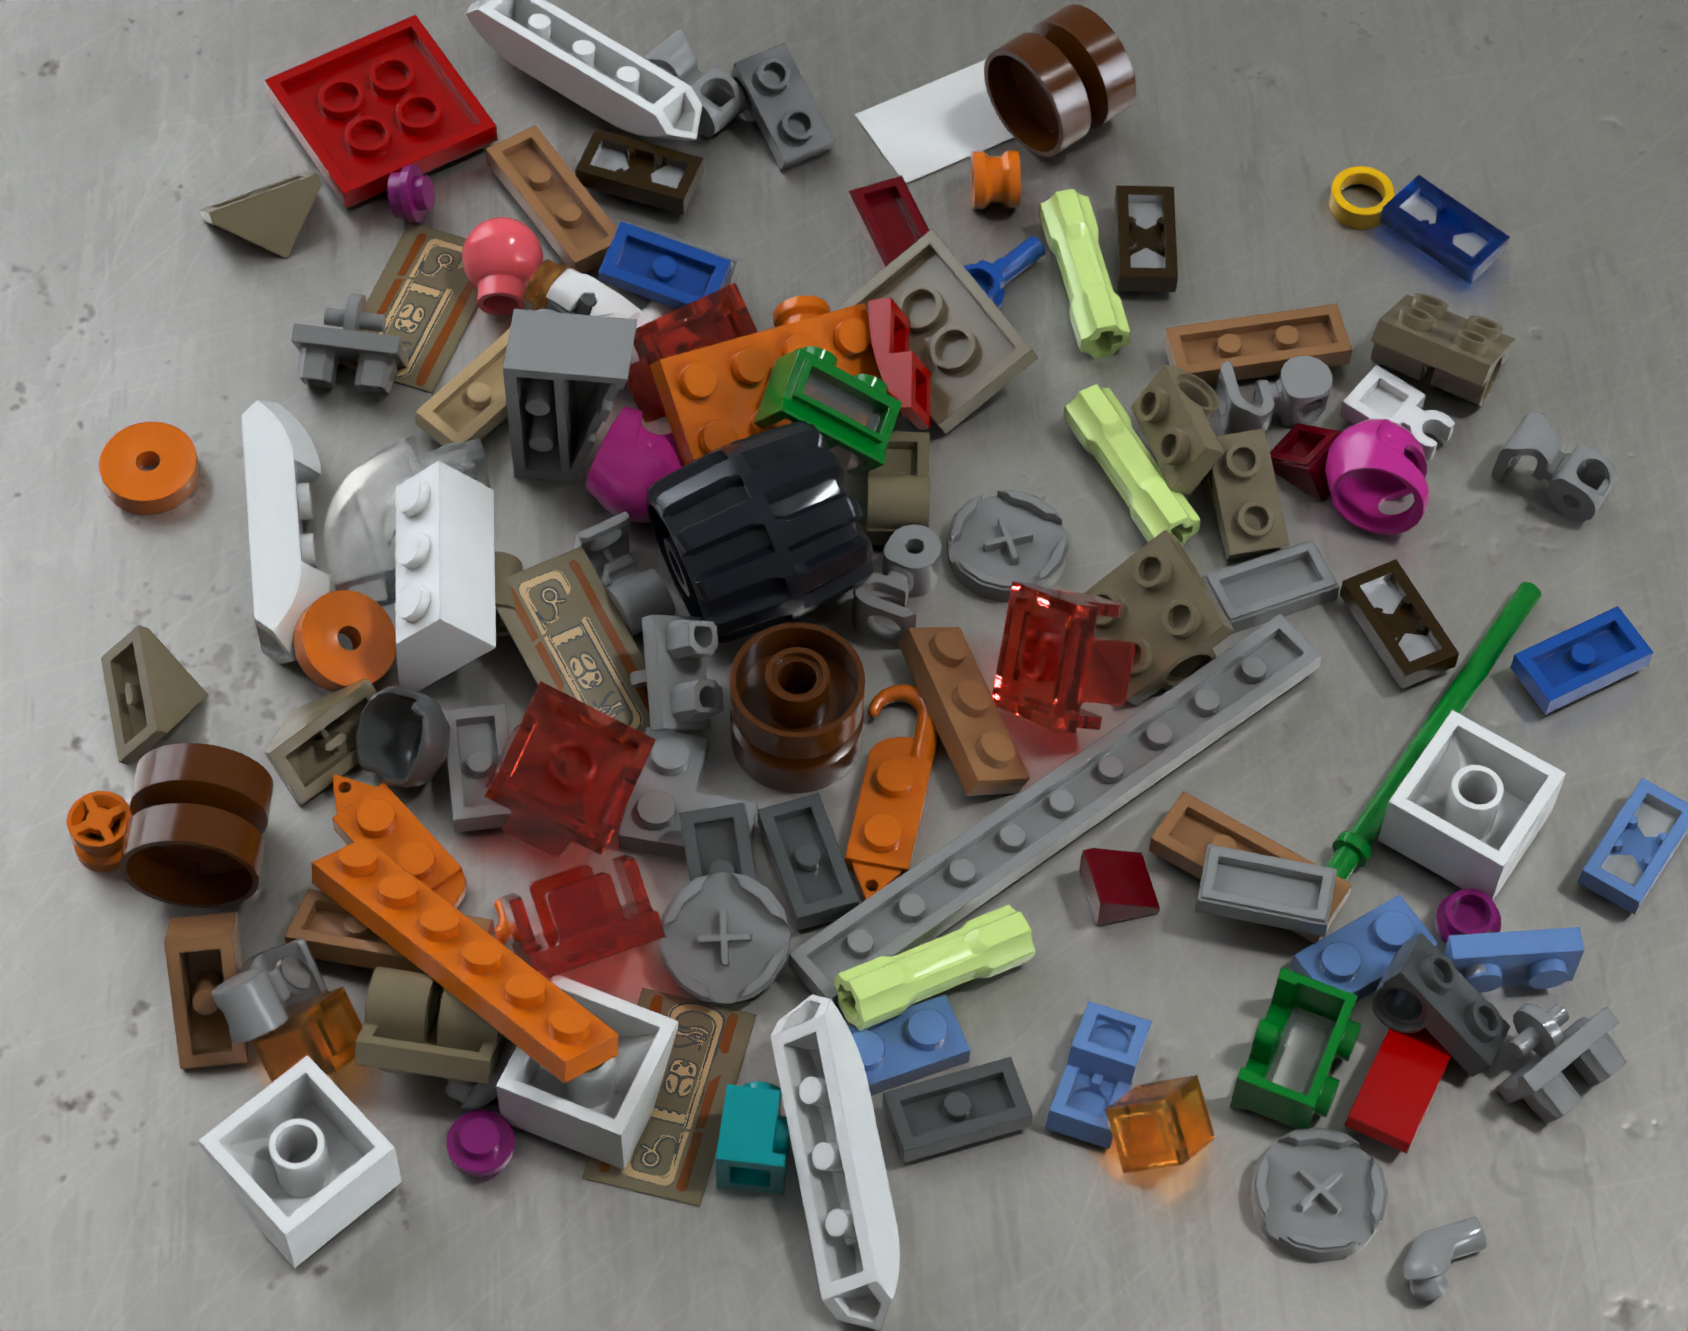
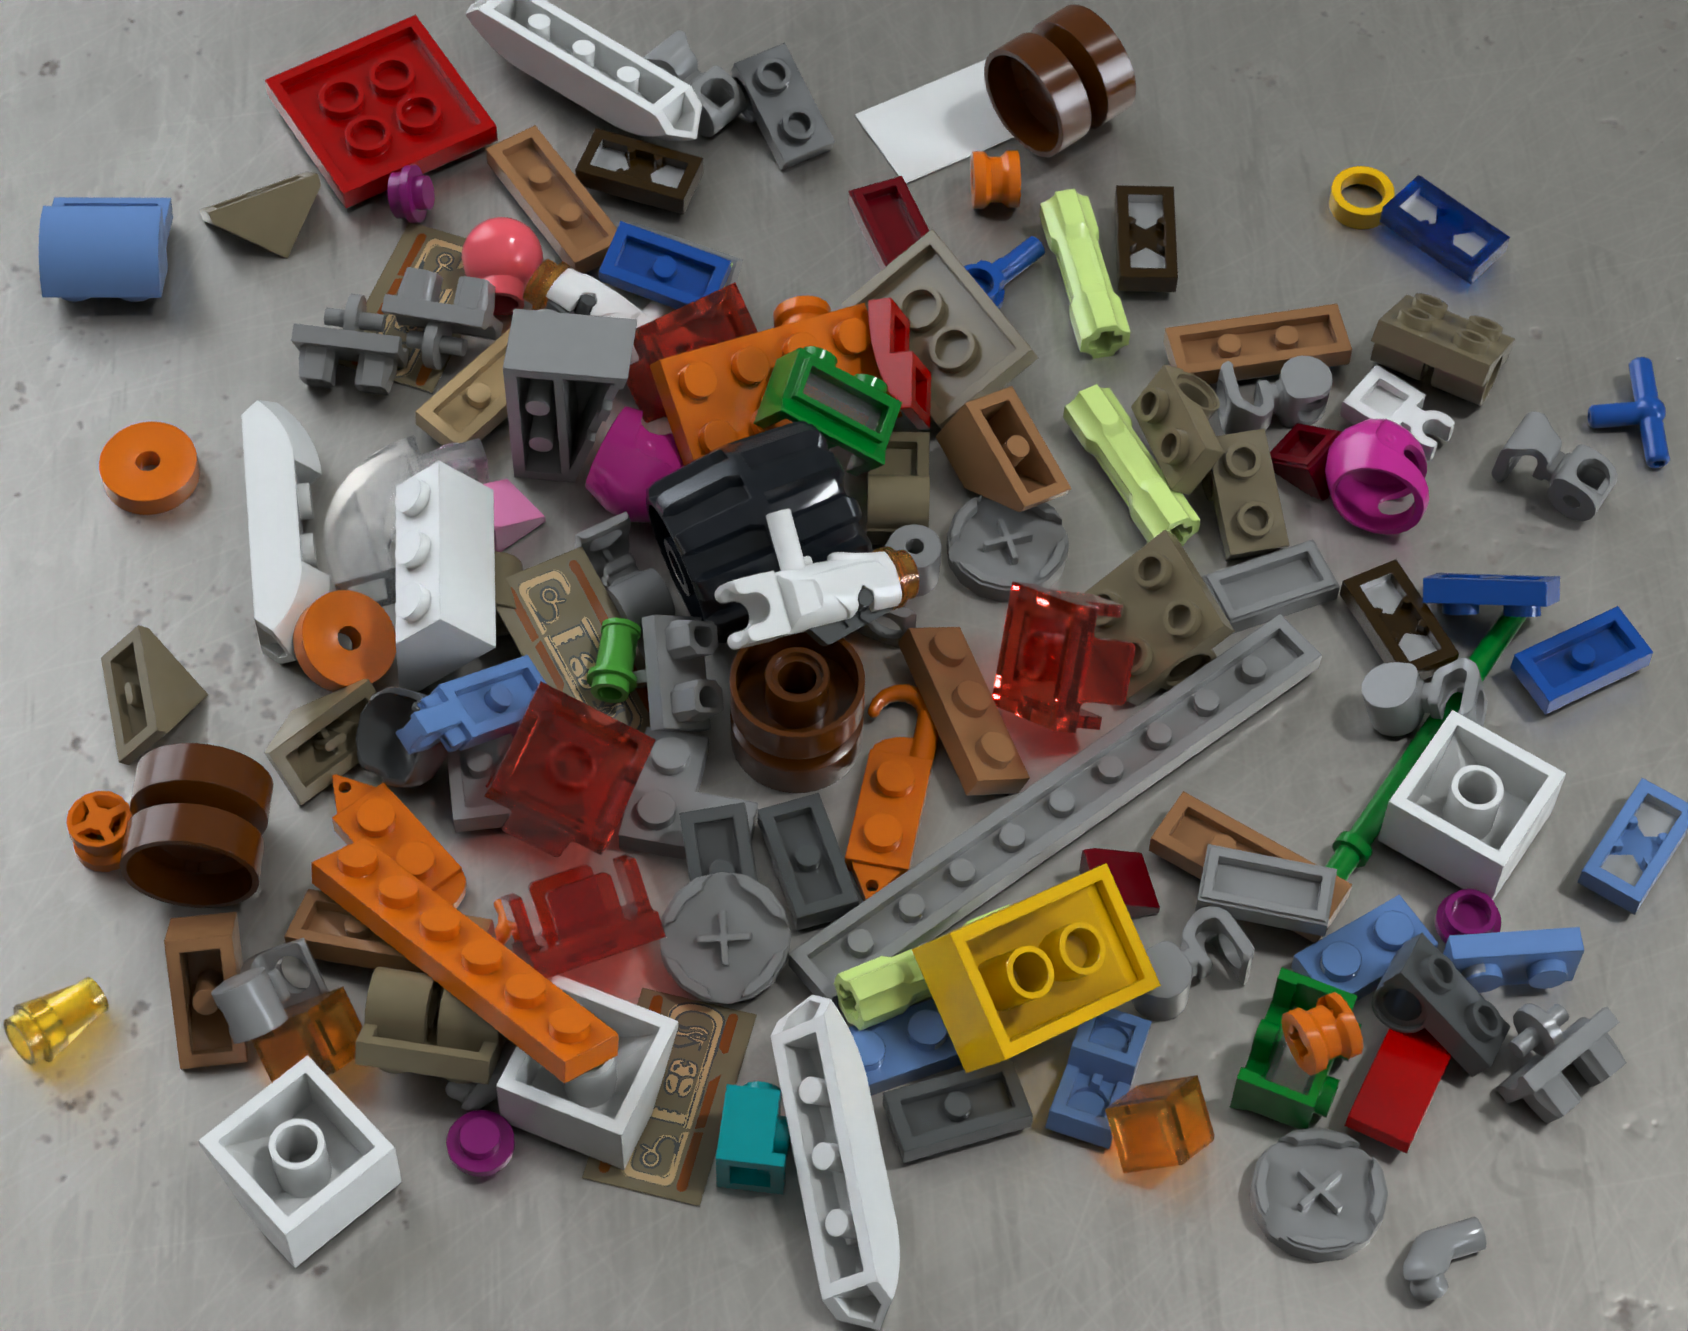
(52, 1021): none -> clear yellow cone
(104, 248): none -> medium blue brick
(419, 307): none -> light grey hips
(472, 708): none -> medium blue hinge
(512, 514): none -> bright pink slope
(613, 673): none -> bright green pin
(818, 597): none -> white piece
(1002, 452): none -> medium nougat slope
(1036, 968): none -> yellow slope
(1178, 965): none -> light grey leg
(1322, 1033): none -> orange wheel
(1399, 698): none -> light grey leg
(1517, 593): none -> blue plate
(1646, 412): none -> blue piece

